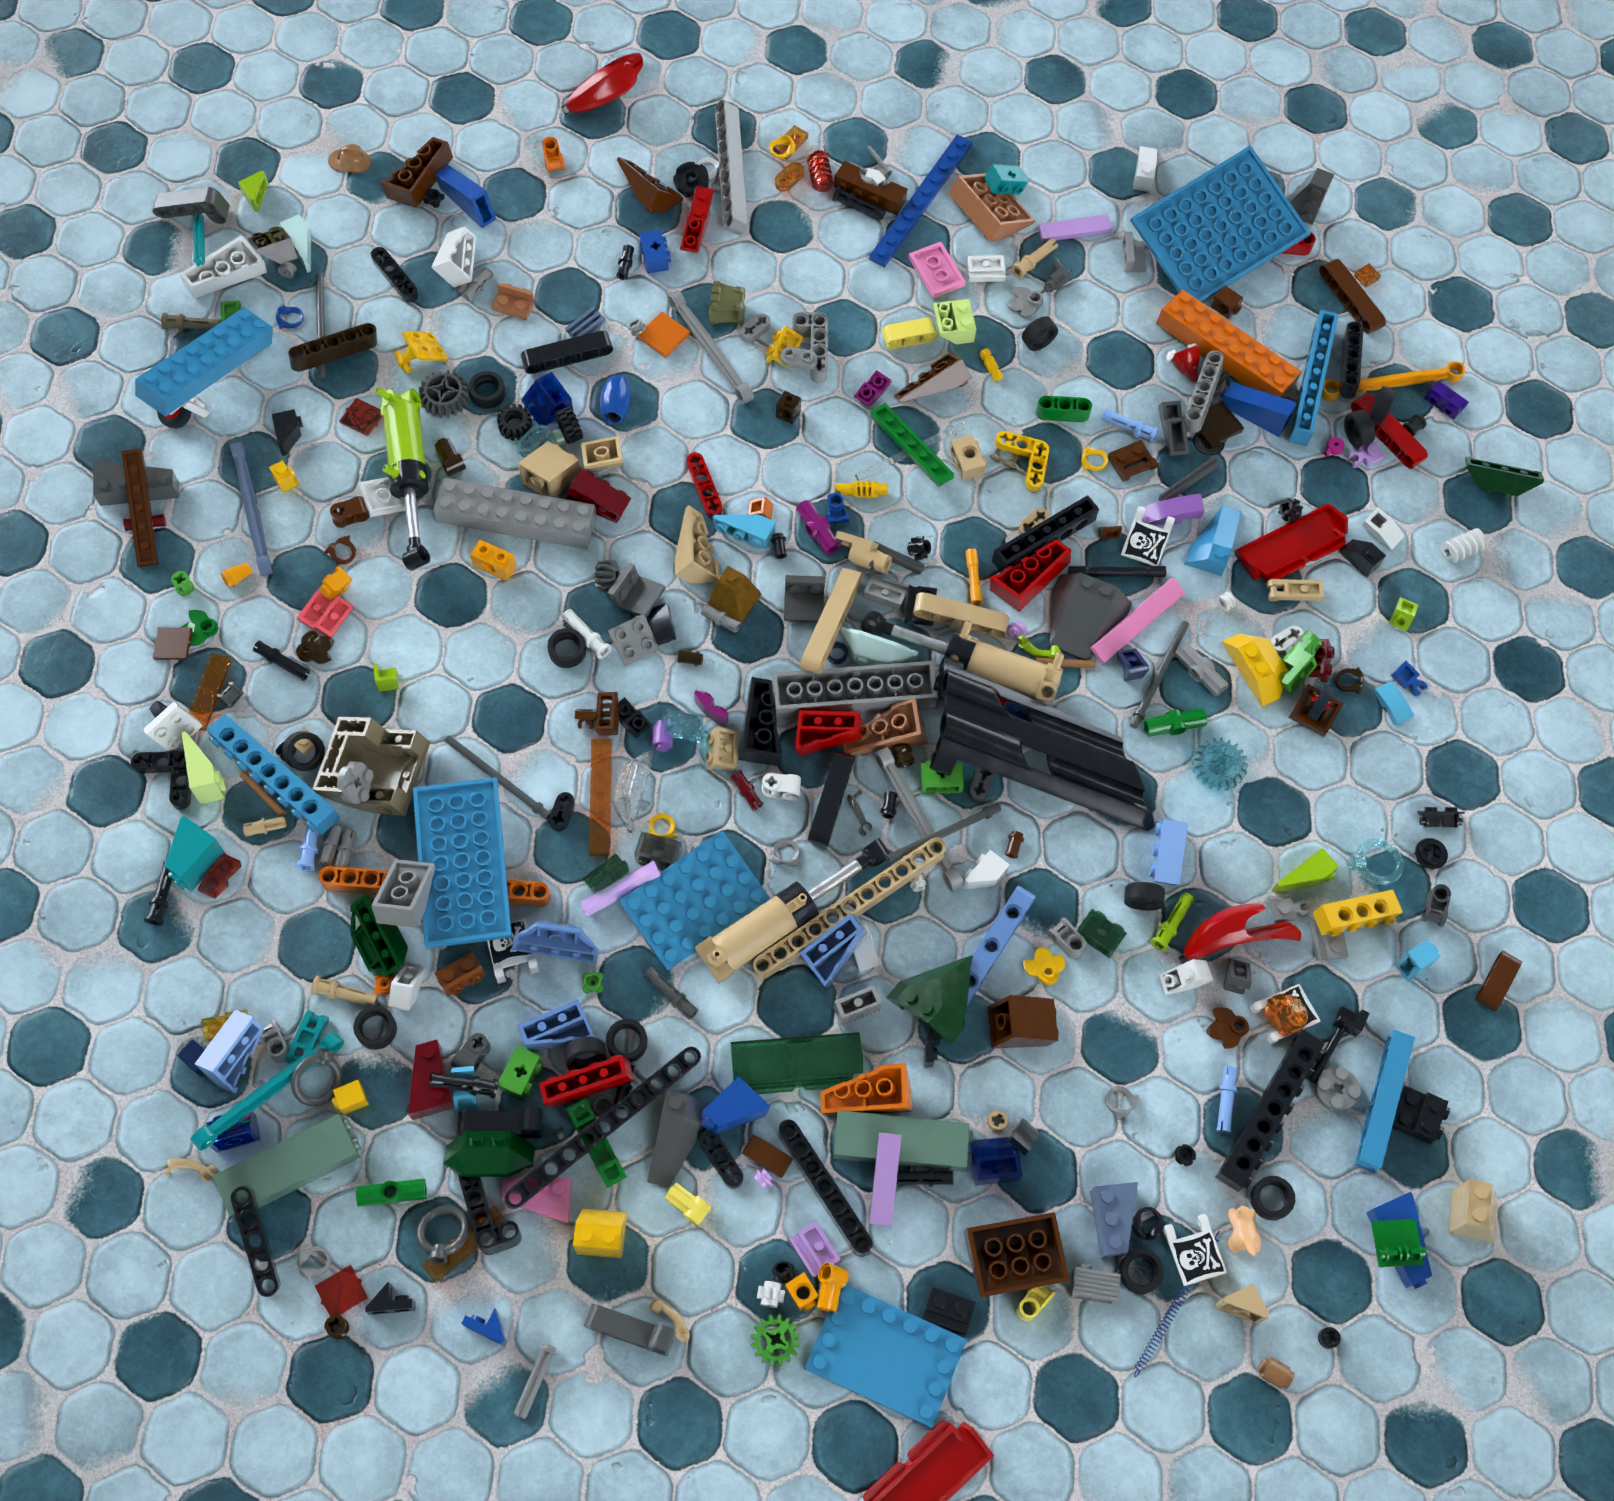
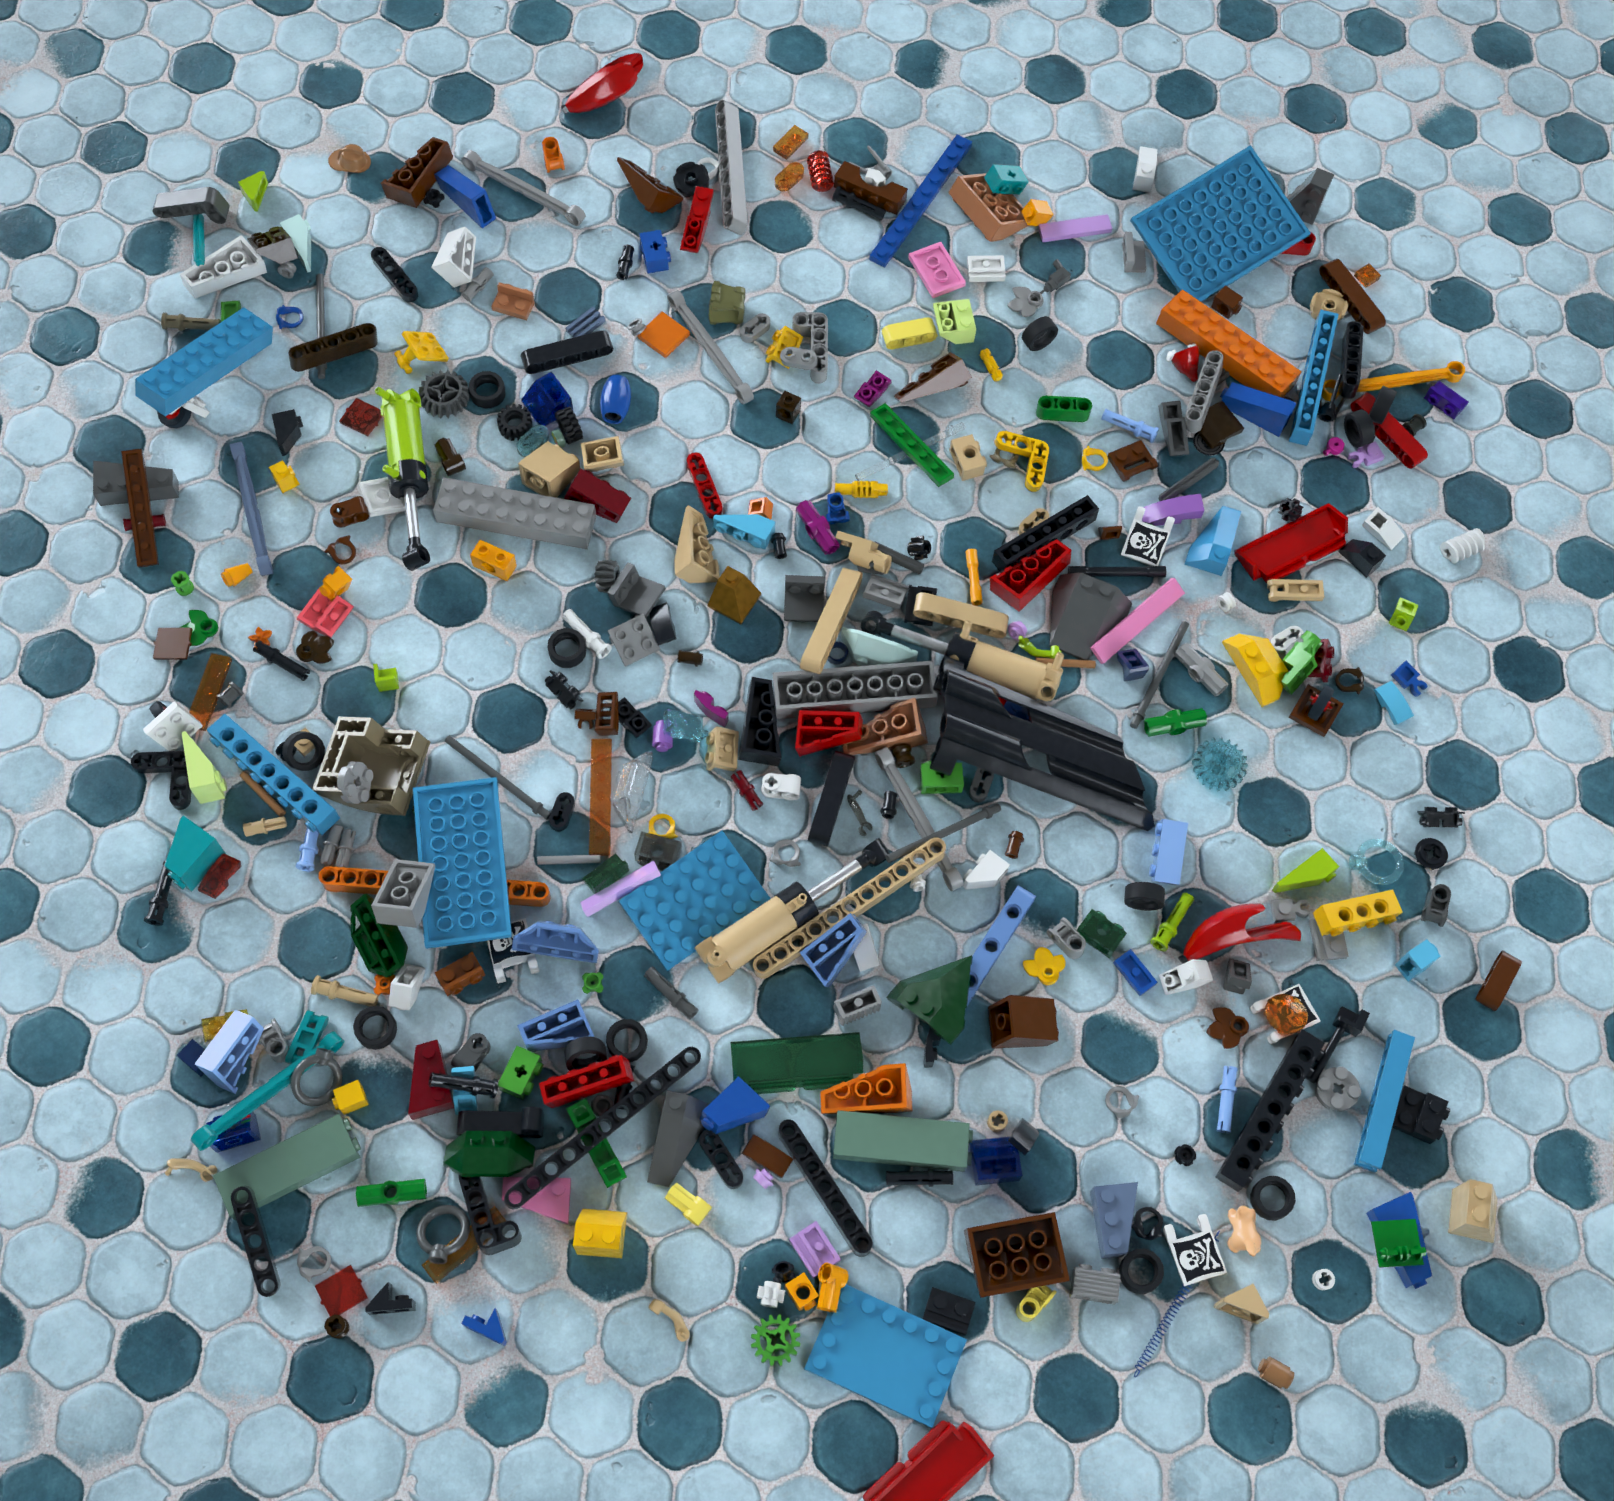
(262, 636): none -> orange plant
(473, 162): none -> light grey piece
(535, 1380): light grey axle -> none
(569, 693): none -> black hinge
(570, 859): none -> light grey bar
(637, 1332): dark grey beam -> none
(720, 618): light grey pin -> none
(783, 139): yellow piece -> none
(885, 1179): lavender tile -> none
(1029, 261): tan pin -> none
(1037, 212): none -> light orange brick
(1135, 972): none -> blue plate
(1328, 411): none -> black plant
(1329, 1284): none -> white bush
(1331, 297): none -> tan plate
(1336, 1336): black bush -> none
(1502, 478): dark green wedge -> none

